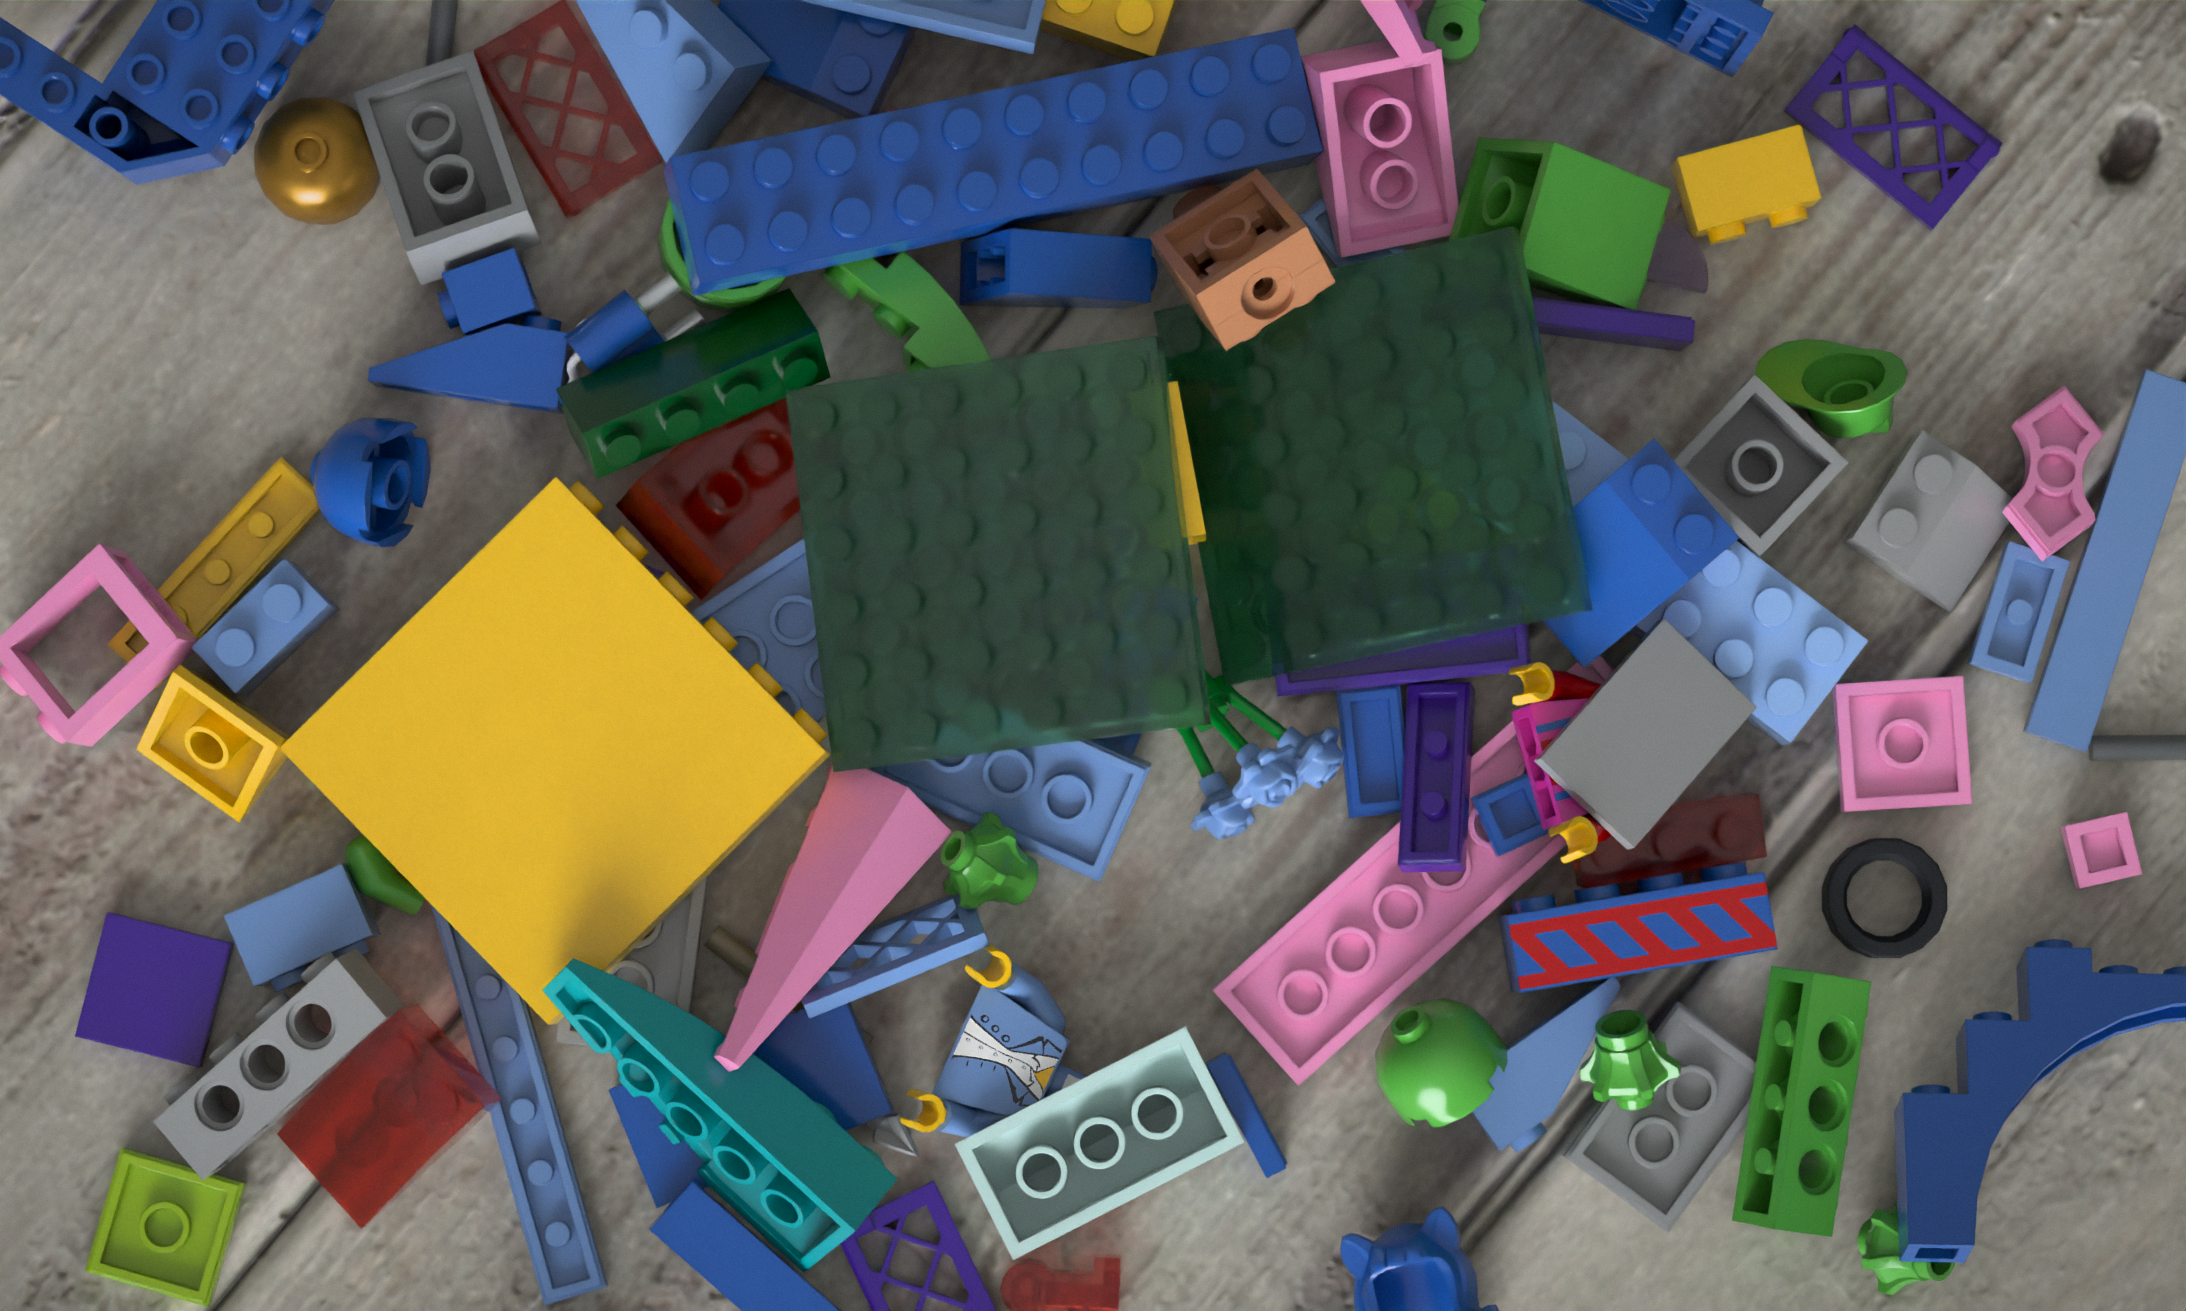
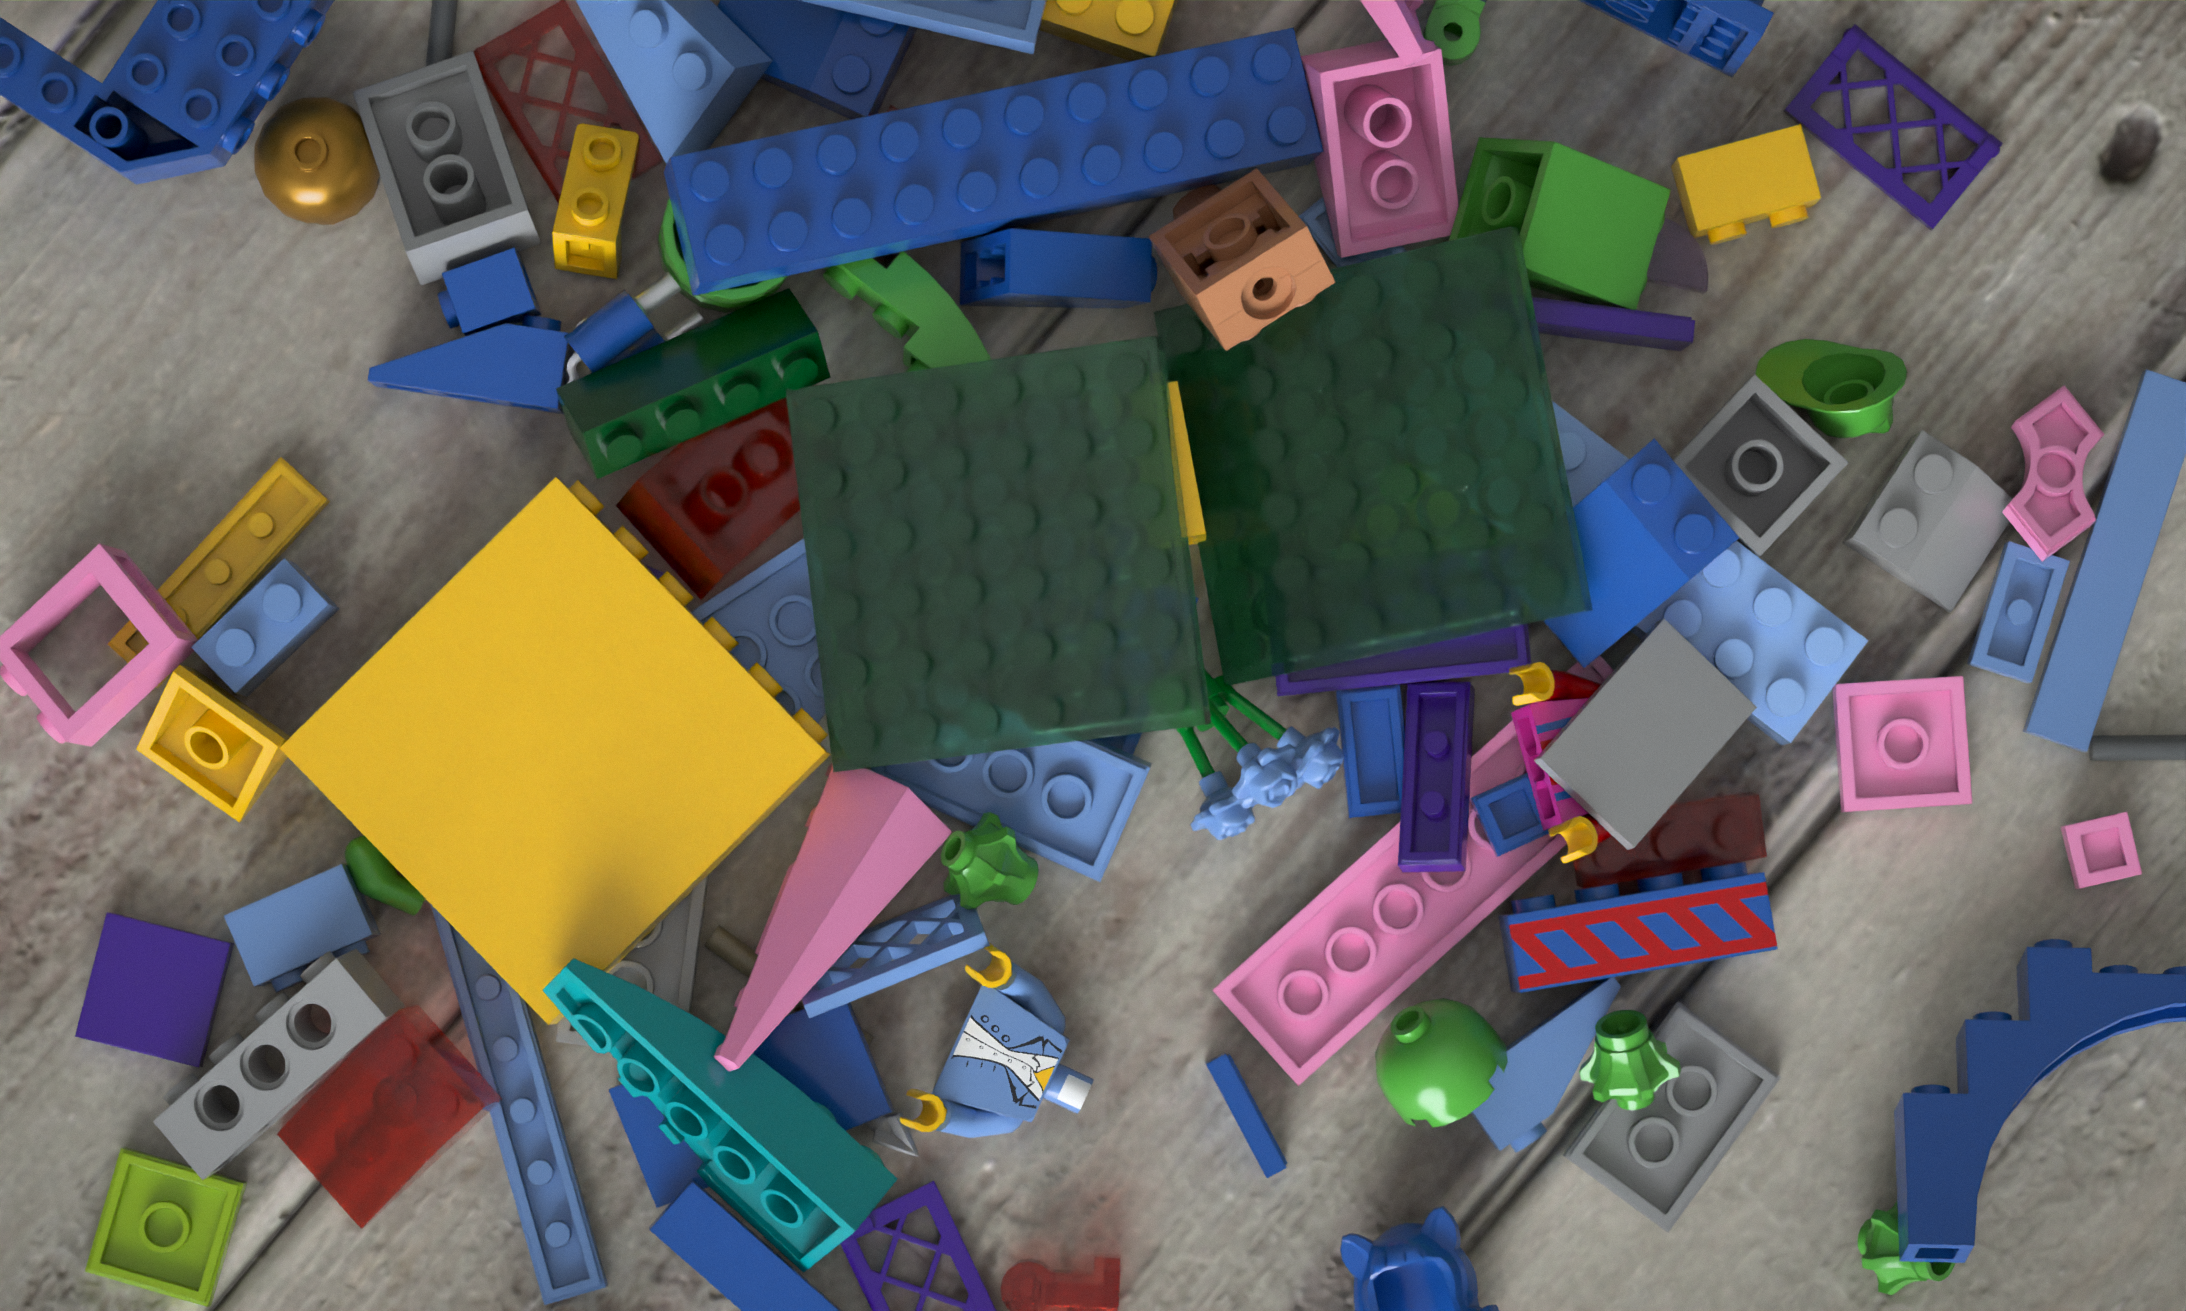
(370, 477): blue cylinder -> none
(594, 201): none -> yellow bracket
(1099, 1143): light aqua slope -> none
(1801, 1101): bright green brick -> none
(1919, 864): black tyre -> none

